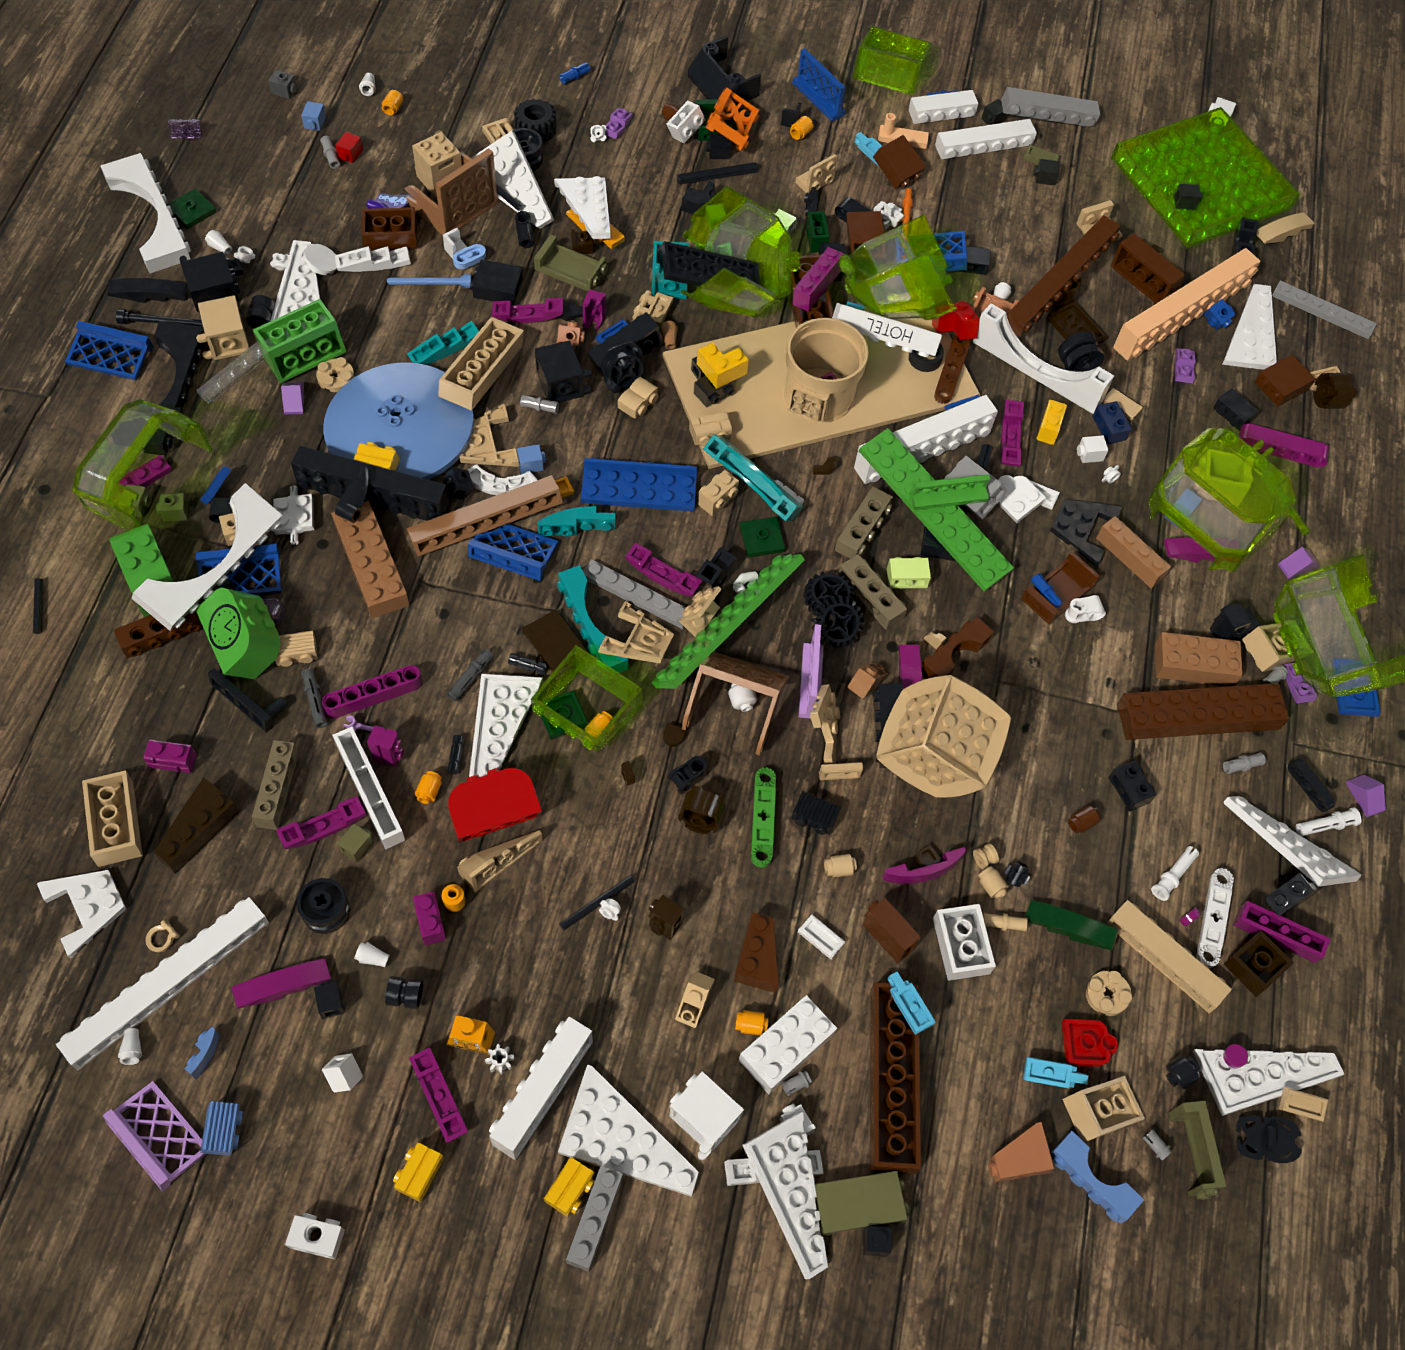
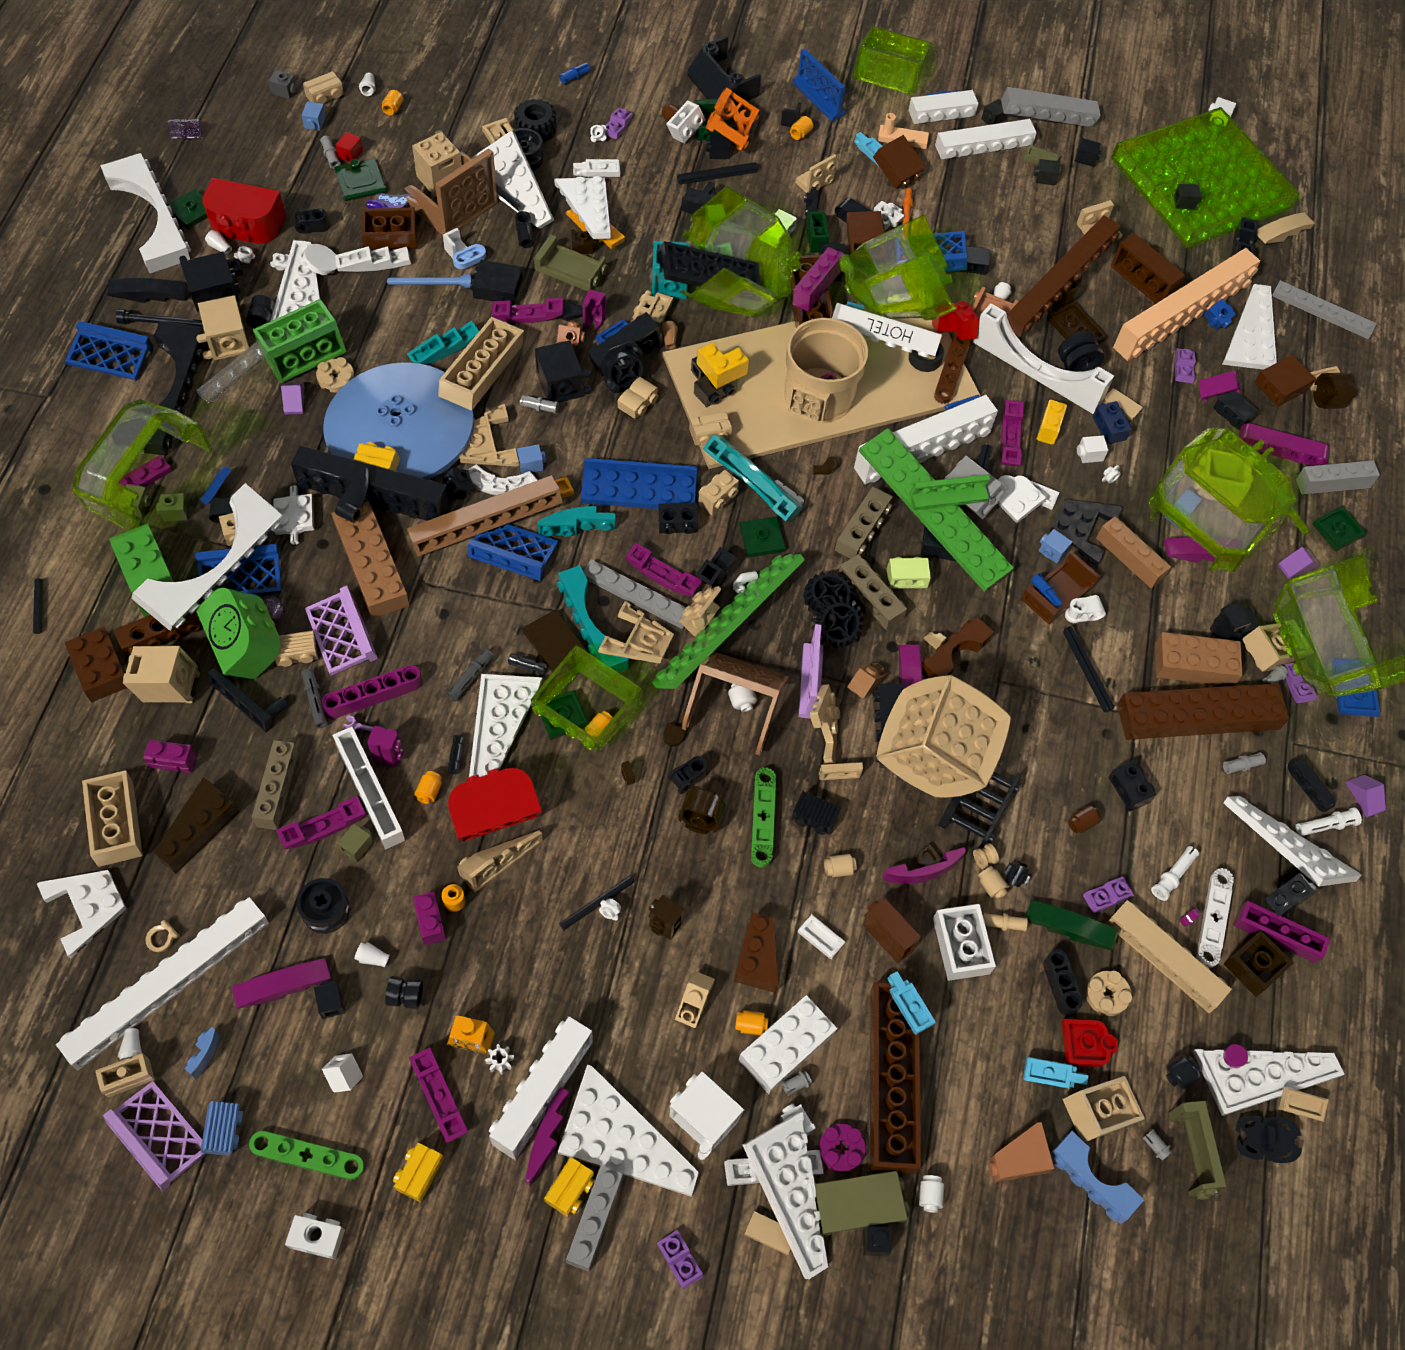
(96, 664): none -> reddish brown brick
(124, 1075): none -> tan brick
(160, 674): none -> tan container
(244, 211): none -> red brick
(289, 1152): none -> bright green piece
(313, 219): none -> black piece
(323, 88): none -> tan brick
(357, 628): none -> lavender fence
(359, 181): none -> dark green container
(544, 1144): none -> magenta slope
(598, 168): none -> white hinge
(677, 514): none -> black brick
(680, 1260): none -> medium lavender slope
(767, 1232): none -> tan tile
(851, 1138): none -> magenta plate
(931, 1193): none -> white brick
(951, 816): none -> black fence
(1054, 546): none -> medium blue brick
(1065, 973): none -> black beam
(1088, 152): none -> black brick
(1088, 669): none -> black axle
(1108, 895): none -> medium lavender slope
(1219, 384): none -> magenta hinge
(1337, 477): none -> light grey brick
(1339, 528): none -> dark green plate

